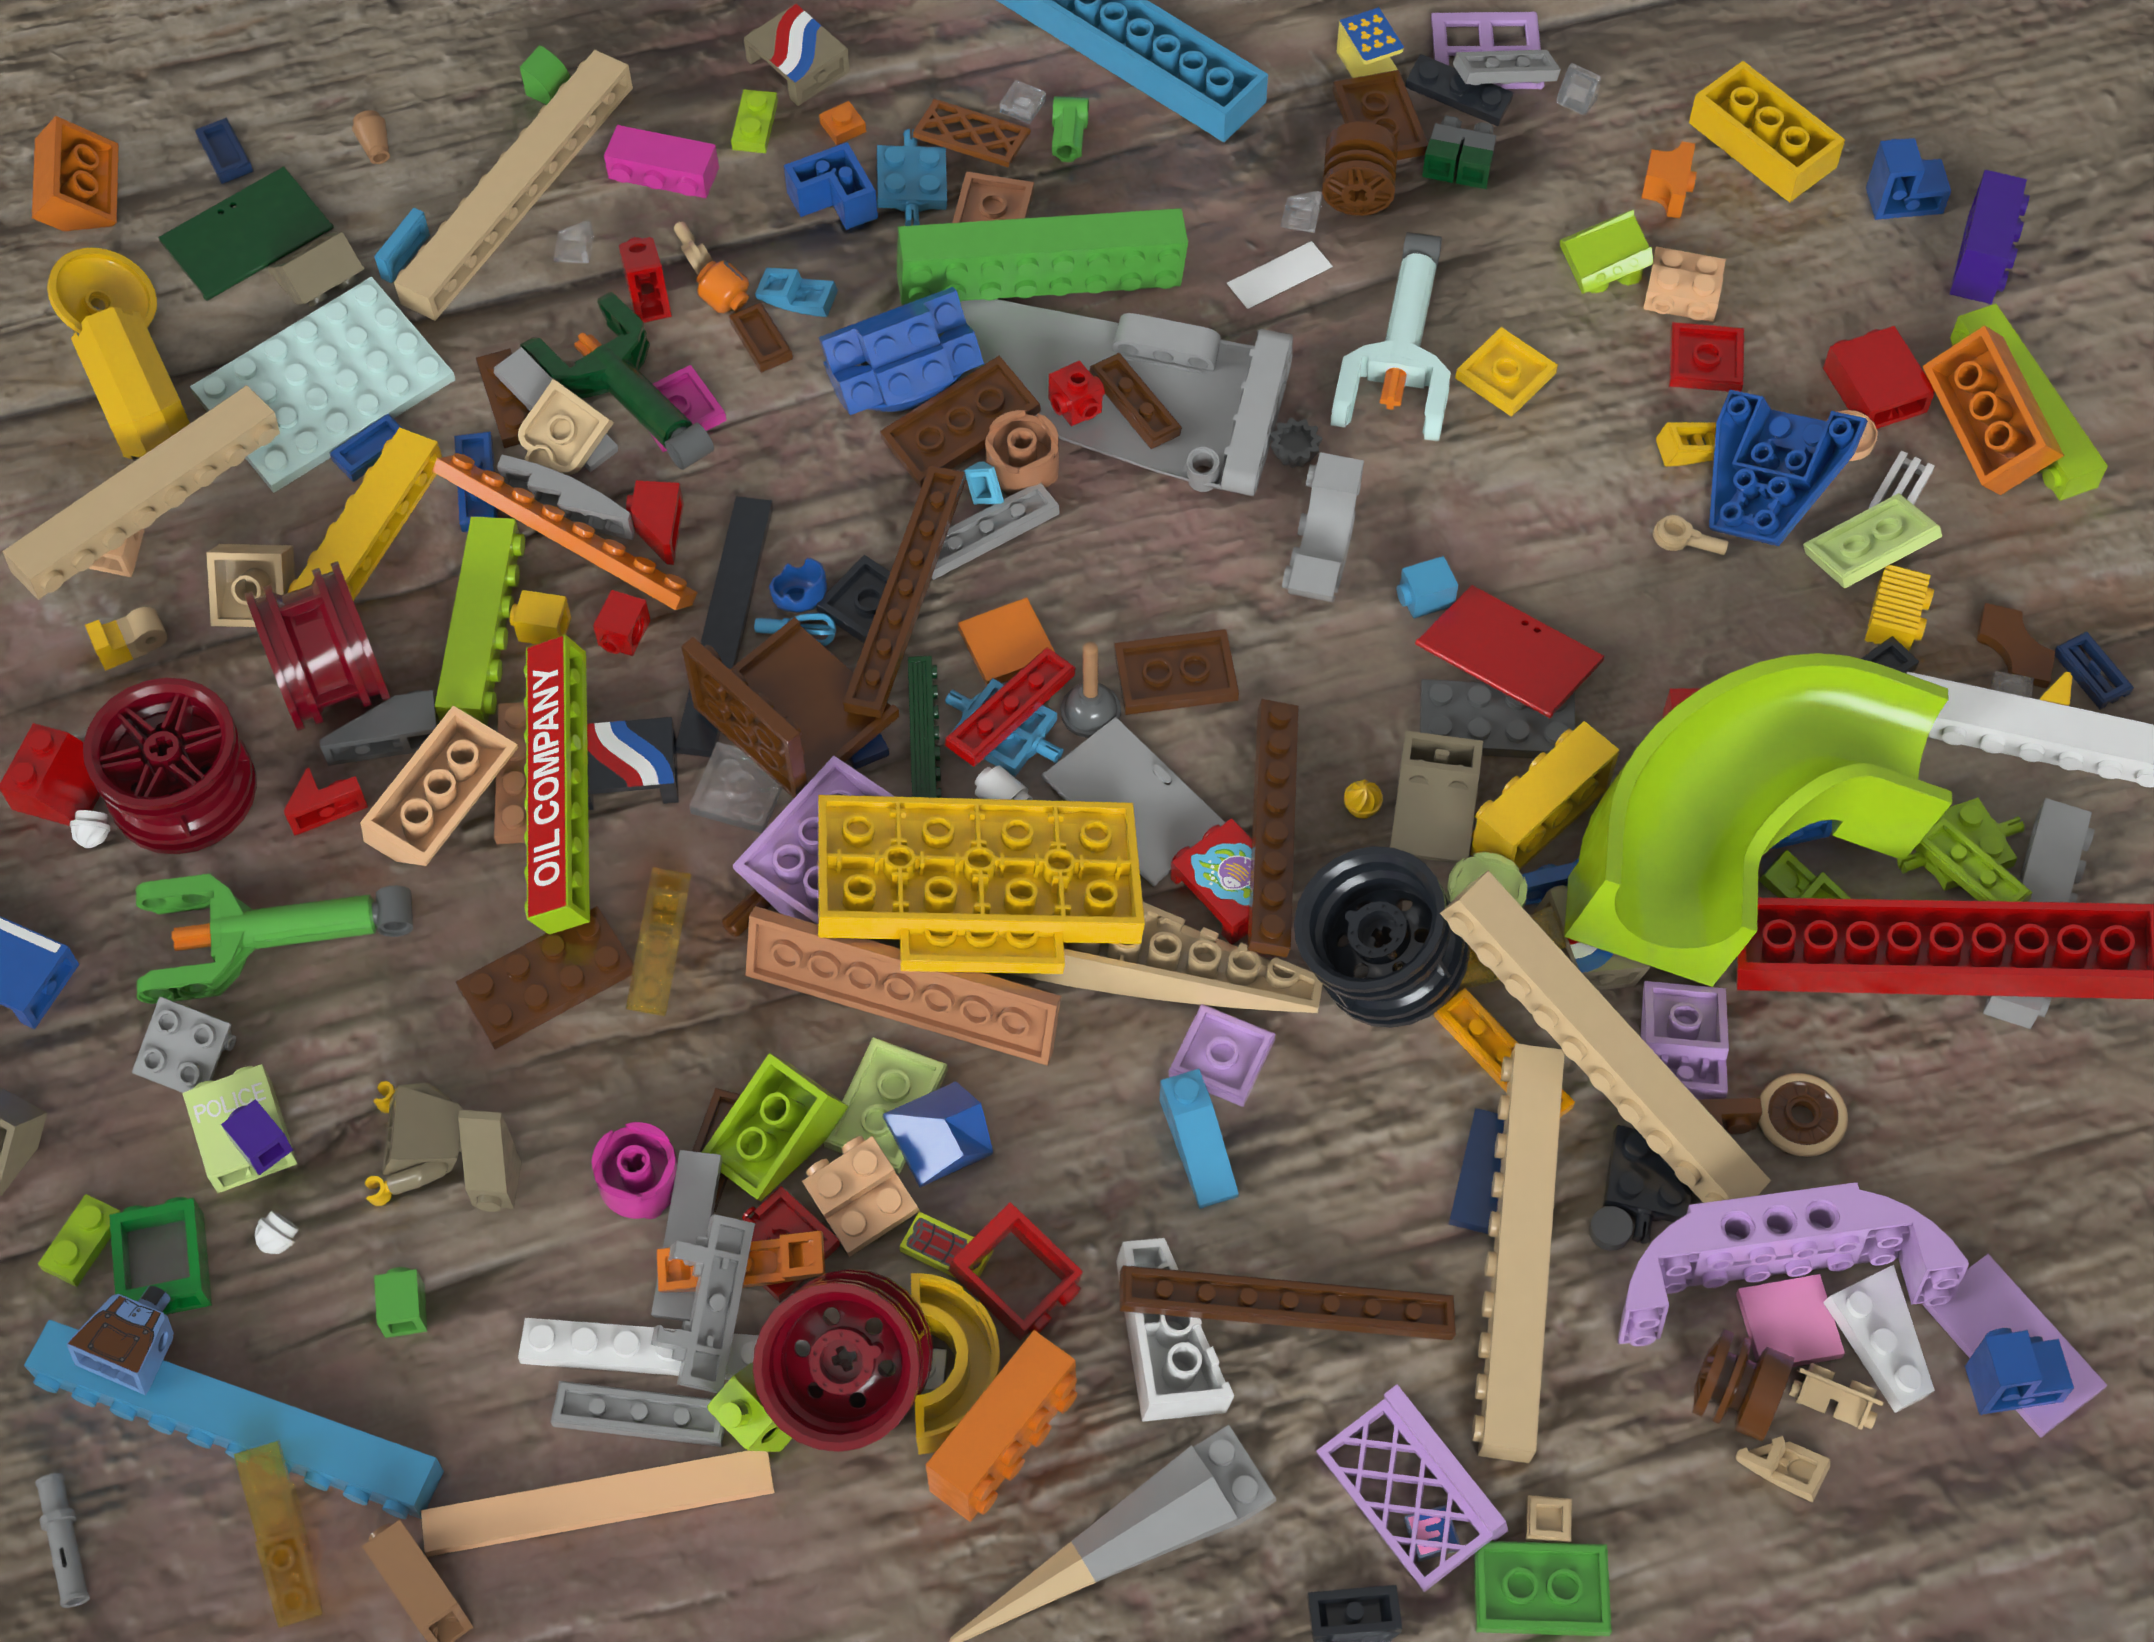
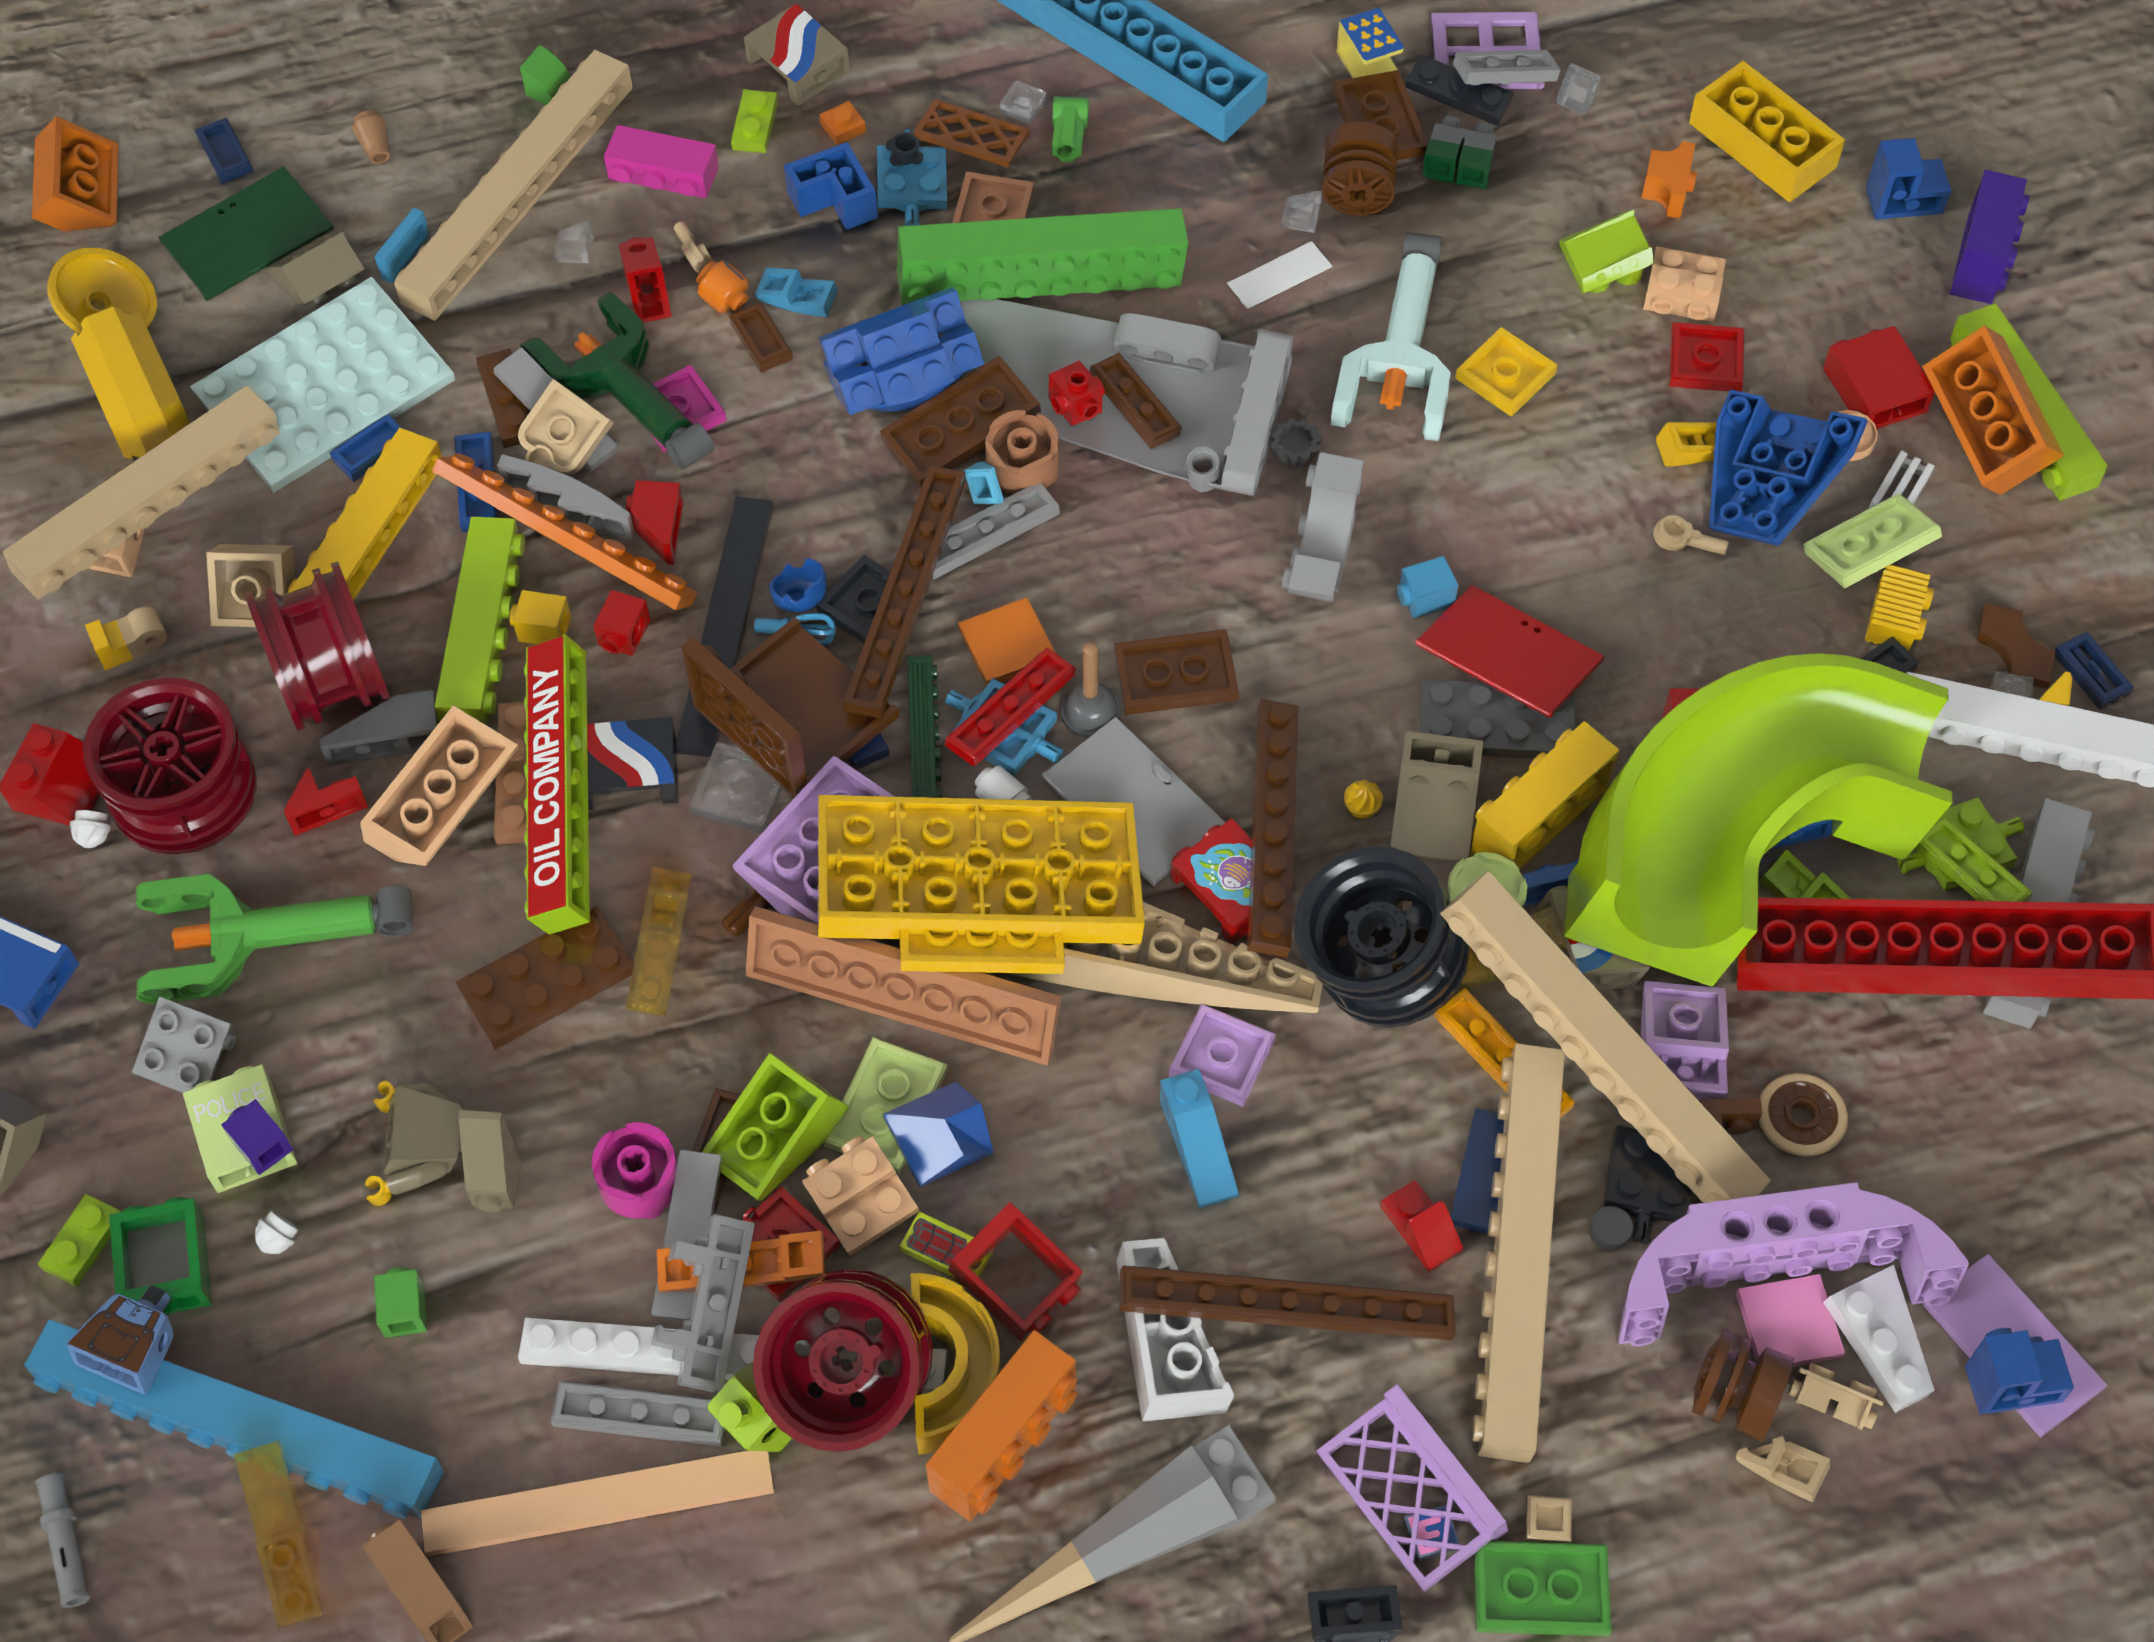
(904, 150): none -> black plate
(1423, 1225): none -> red slope

